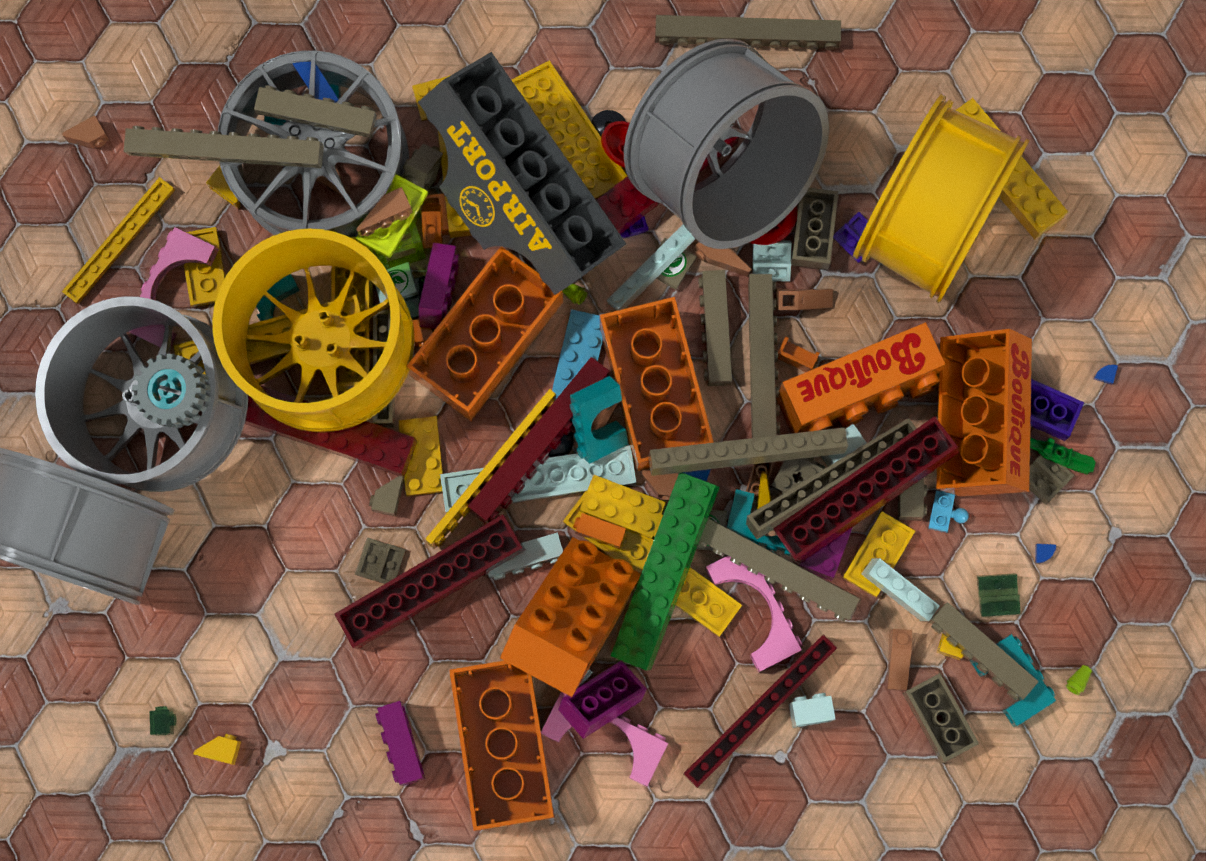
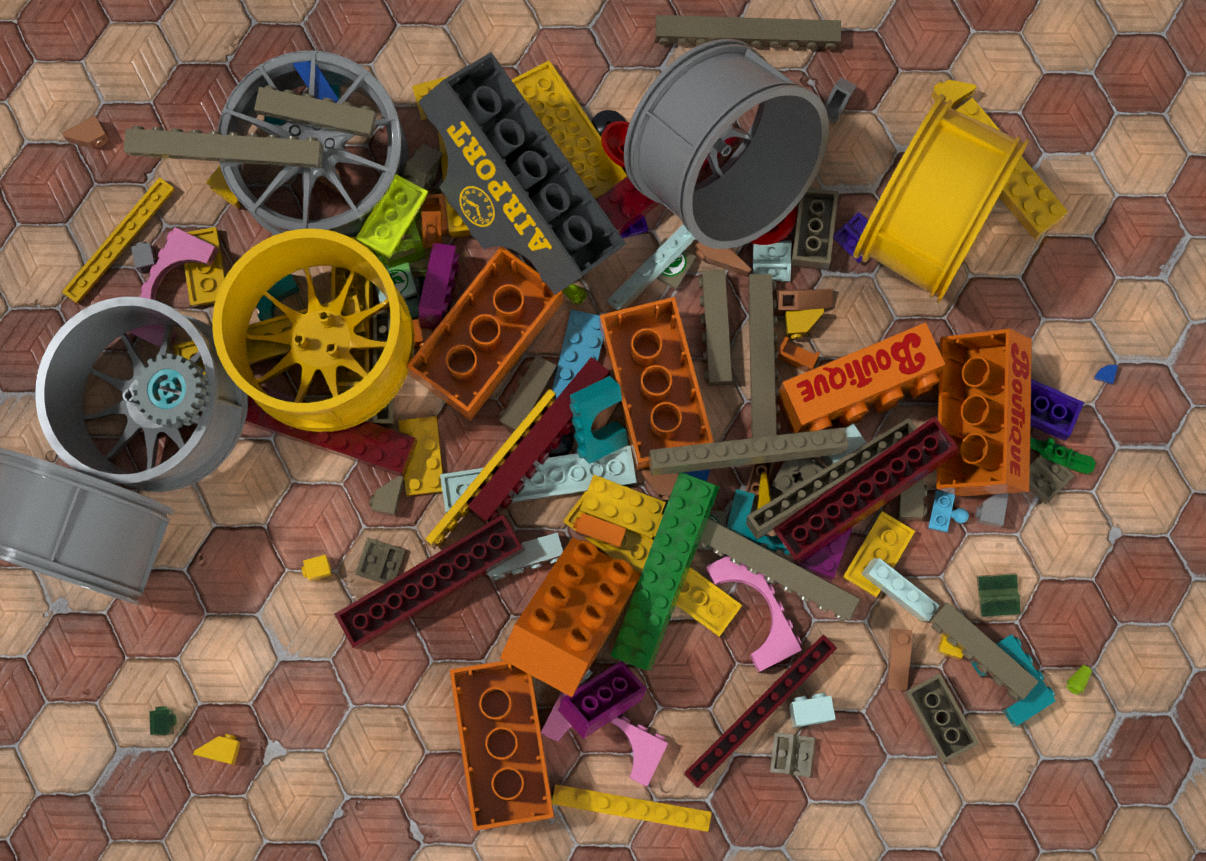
(143, 256): none -> light grey brick
(316, 568): none -> yellow brick
(390, 208): nougat slope -> none
(401, 743): magenta brick -> none
(528, 393): none -> dark tan brick
(631, 808): none -> yellow plate
(793, 755): none -> dark tan slope
(800, 322): none -> yellow slope
(839, 99): none -> light grey slope
(953, 91): none -> yellow slope
(992, 510): none -> light grey slope
(1044, 552): blue tile -> none

